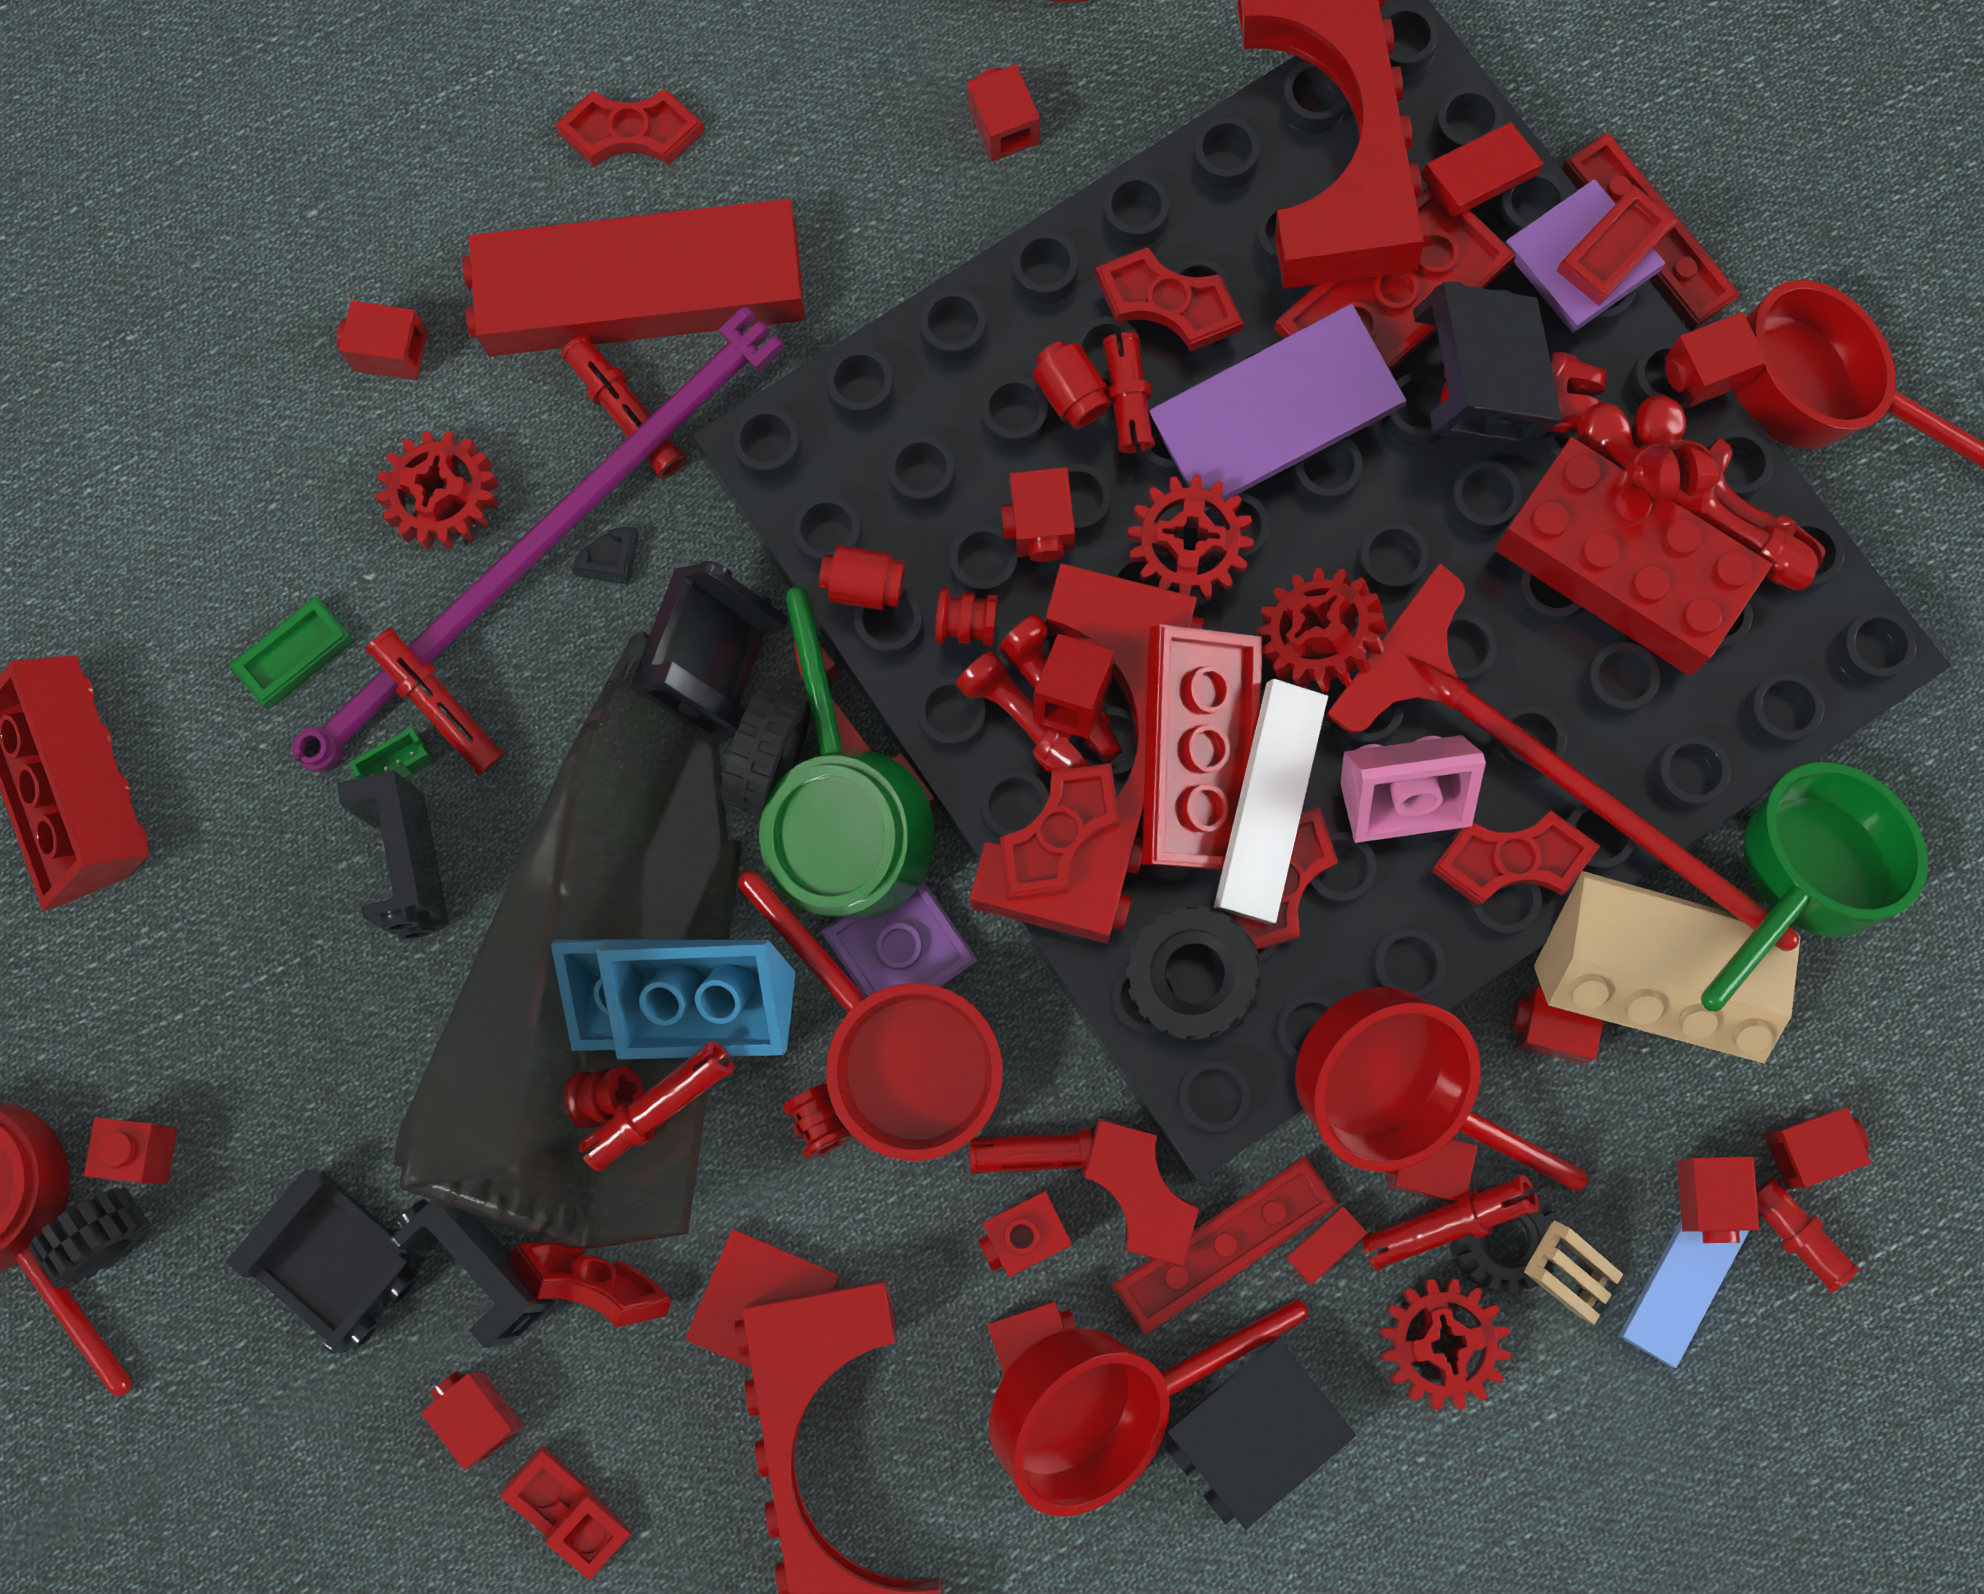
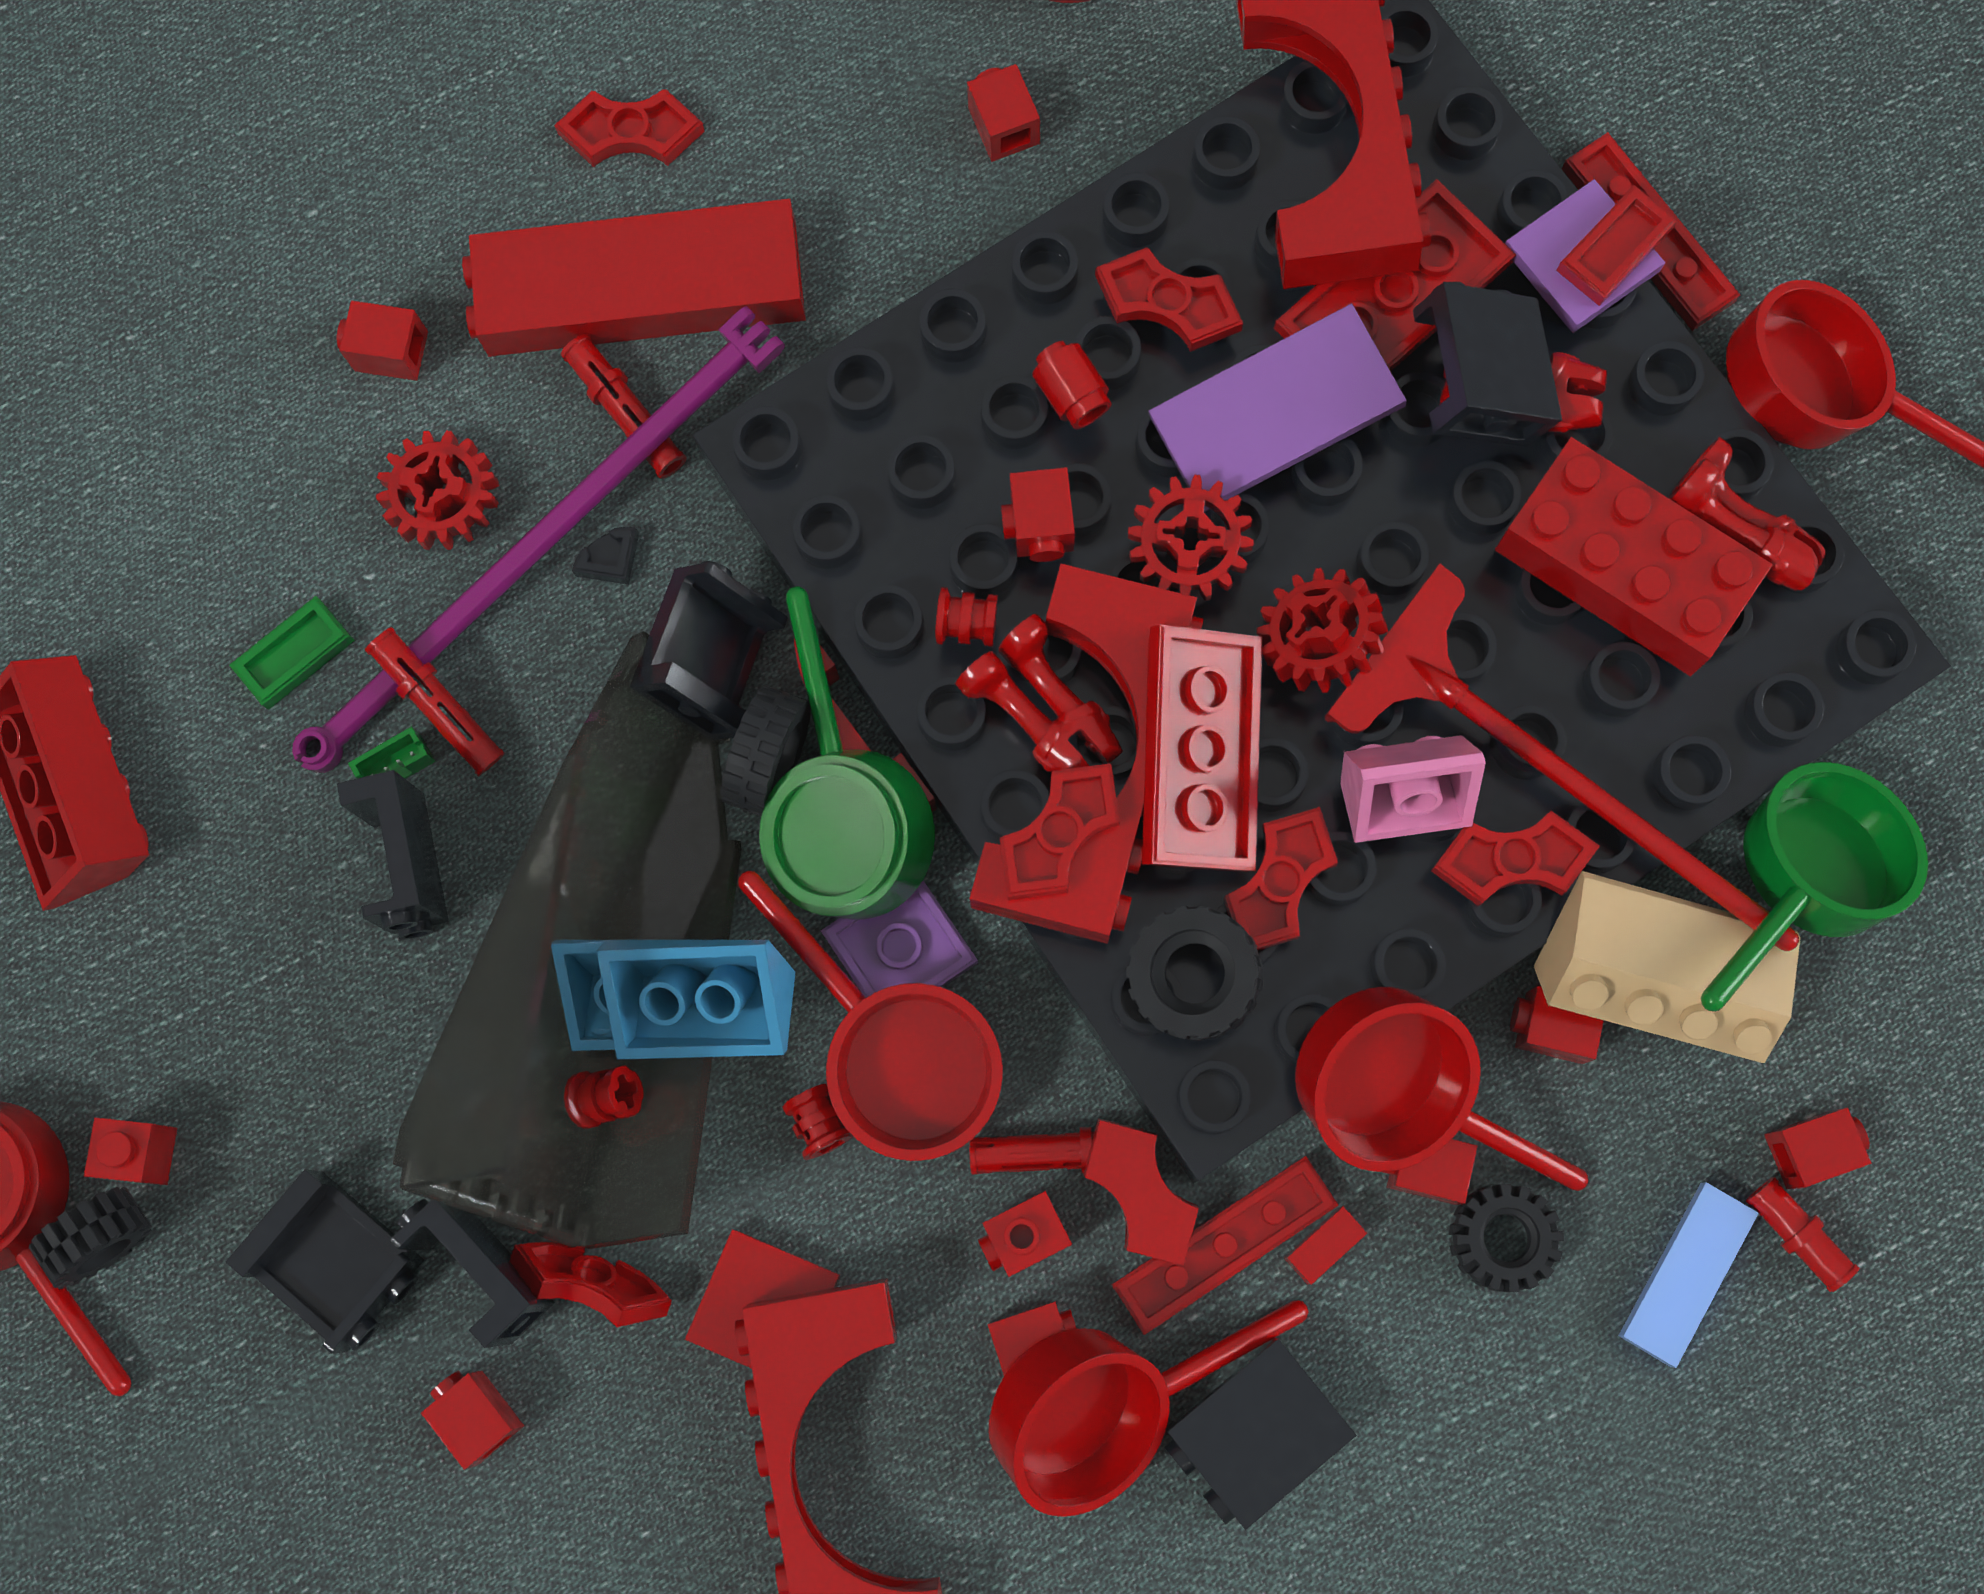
(566, 1512): red slope -> none
(636, 1120): red pin -> none
(862, 577): red brick -> none
(1073, 685): red brick -> none
(1129, 392): red pin -> none
(1271, 802): white tile -> none
(1450, 1371): red gear -> none
(1472, 1214): red pin -> none
(1481, 169): red tile -> none
(1592, 1285): tan tile -> none
(1653, 450): red piece -> none
(1714, 359): red brick -> none
(1718, 1197): red brick -> none

